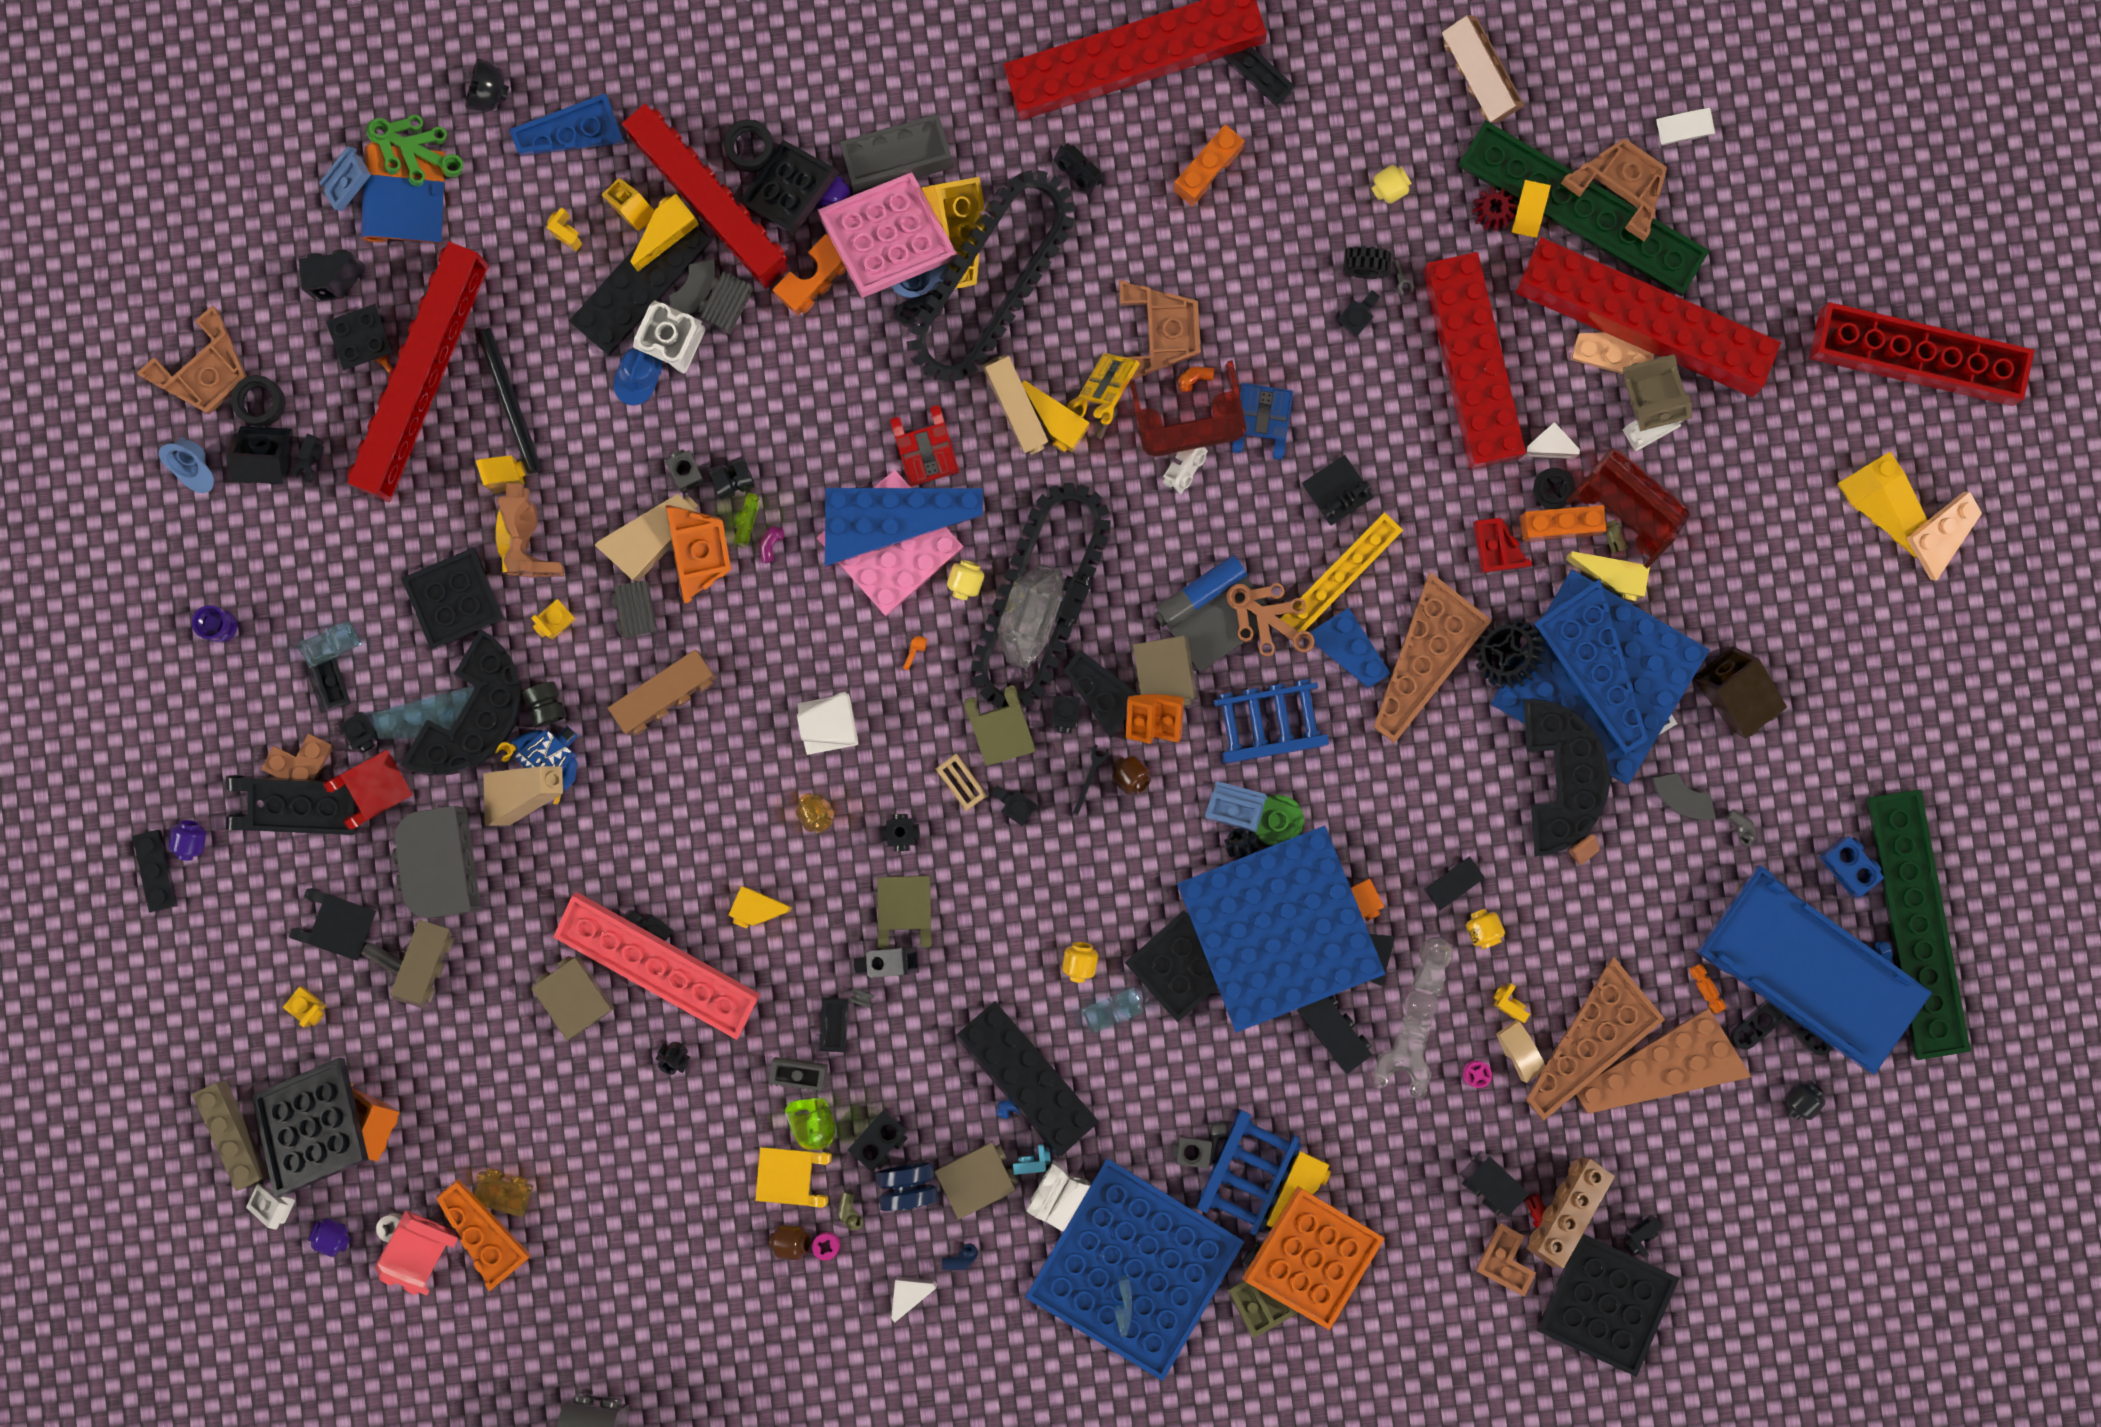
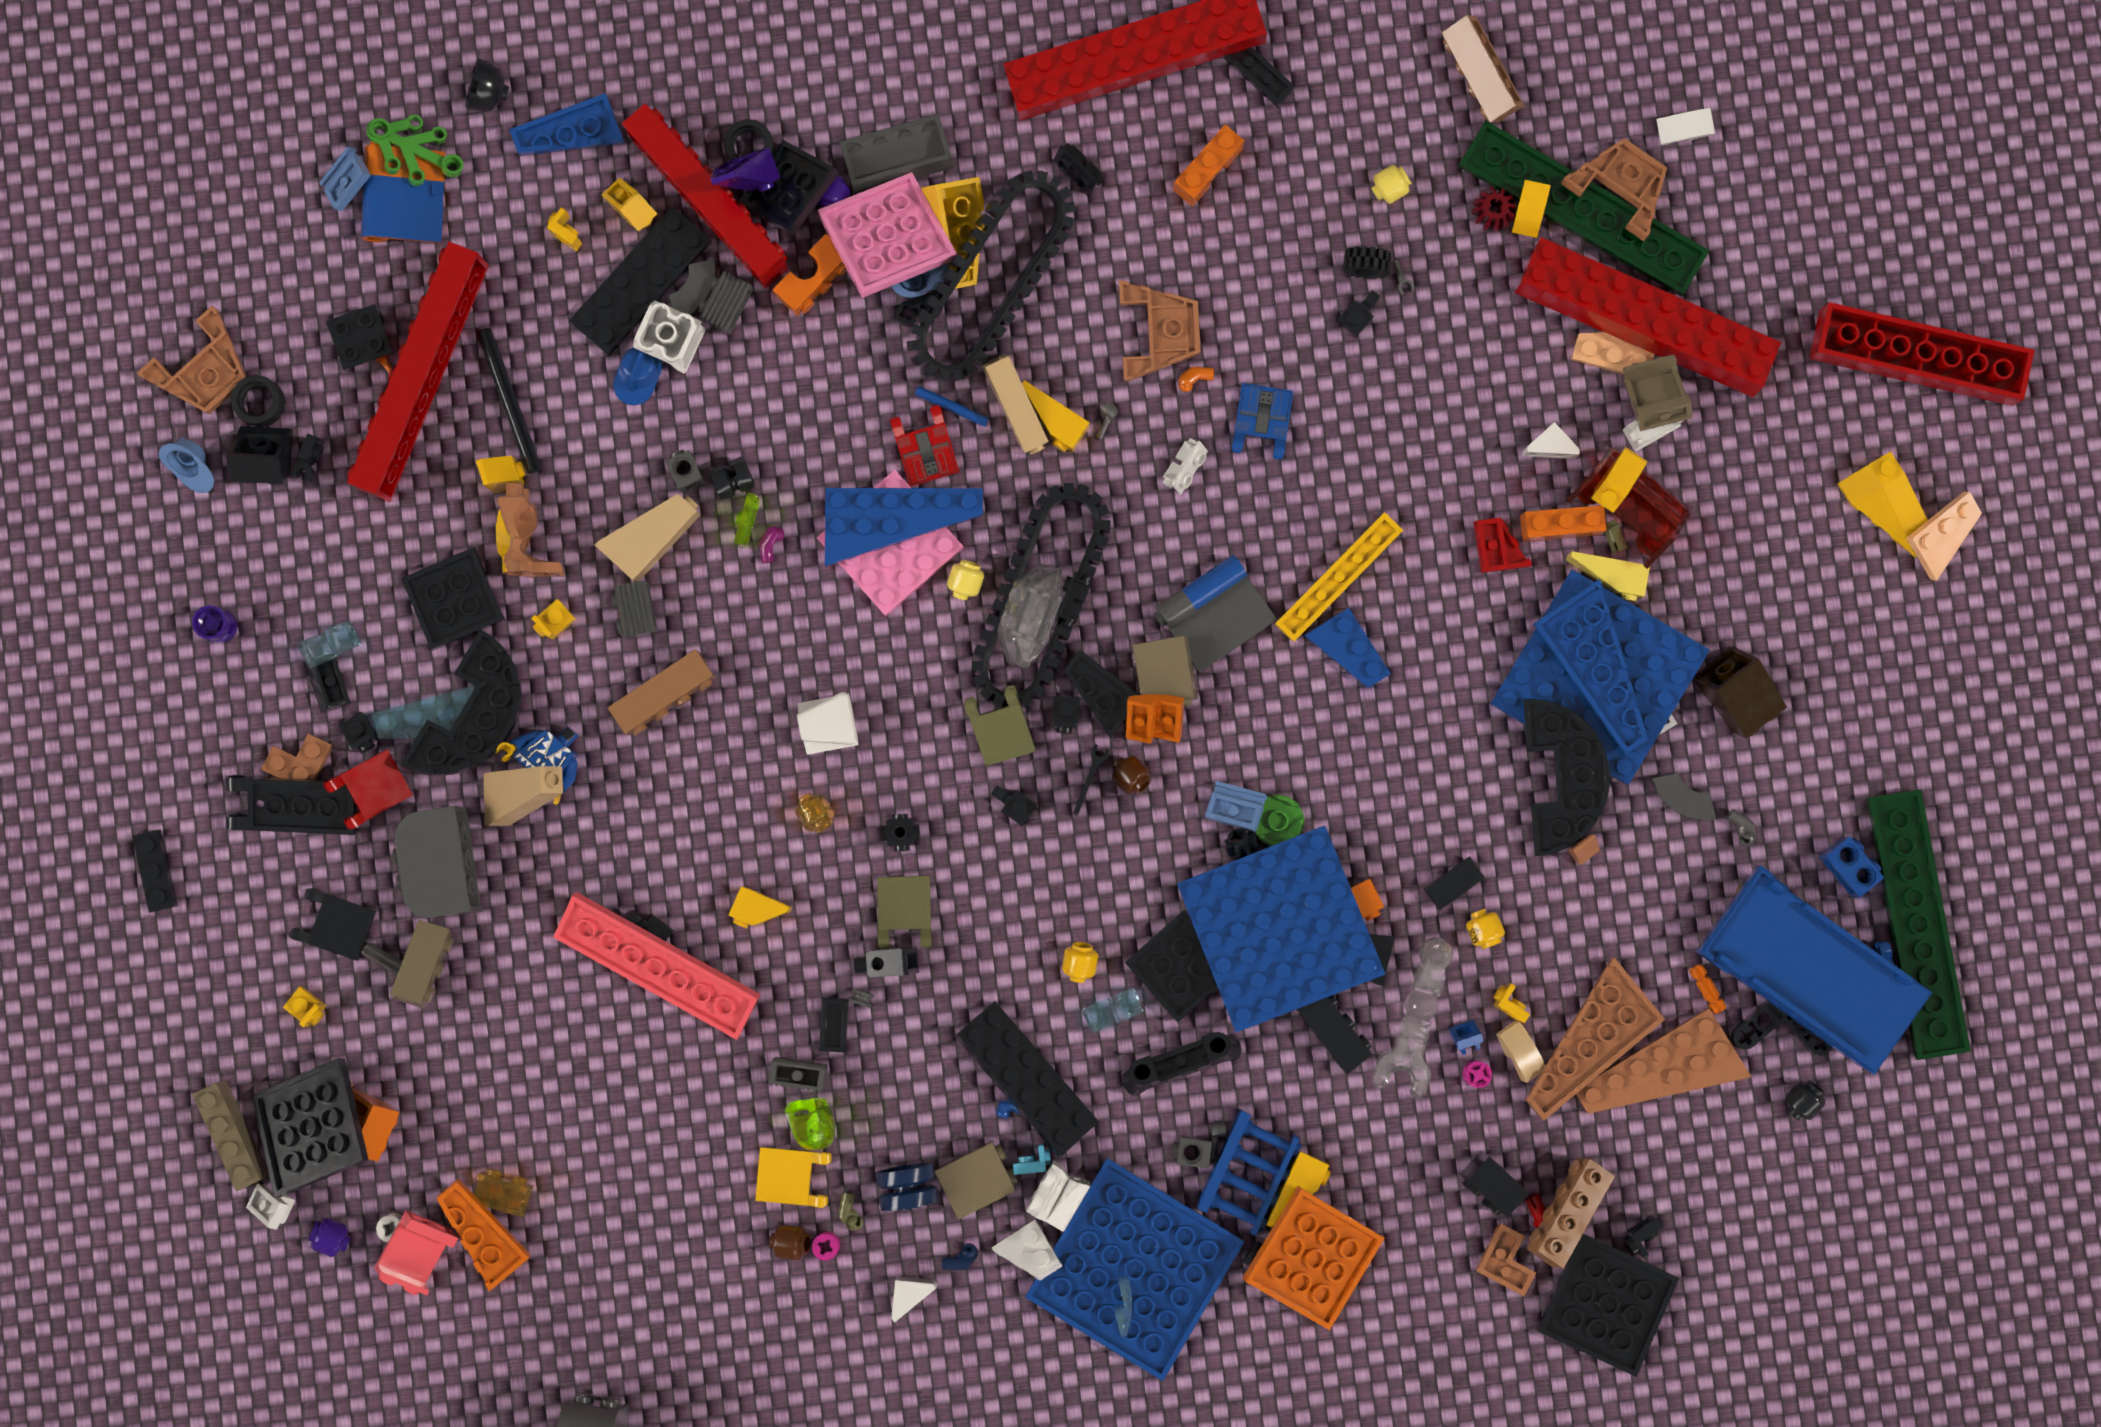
(187, 839): dark purple head -> none
(329, 275): black slope -> none
(544, 704): pearl dark grey wheel -> none
(572, 997): dark tan brick -> none
(666, 227): yellow slope -> none
(672, 1058): black gear -> none
(698, 549): orange wing -> none
(748, 172): none -> dark purple wedge
(874, 1136): black brick -> none
(917, 643): orange hand -> none
(952, 406): none -> blue bar
(974, 800): tan tile -> none
(1029, 1251): none -> white wing
(1105, 386): yellow flag -> none
(1177, 1063): none -> black plate
(1224, 427): clear red windscreen -> none
(1258, 1309): olive wing -> none
(1266, 615): nougat plant -> none
(1287, 742): blue fence -> none
(1338, 490): black hinge -> none
(1434, 644): nougat wing -> none
(1466, 1035): none -> blue tile
(1474, 360): red brick -> none
(1512, 634): black gear -> none
(1555, 476): black gear -> none
(1619, 479): none -> yellow slope

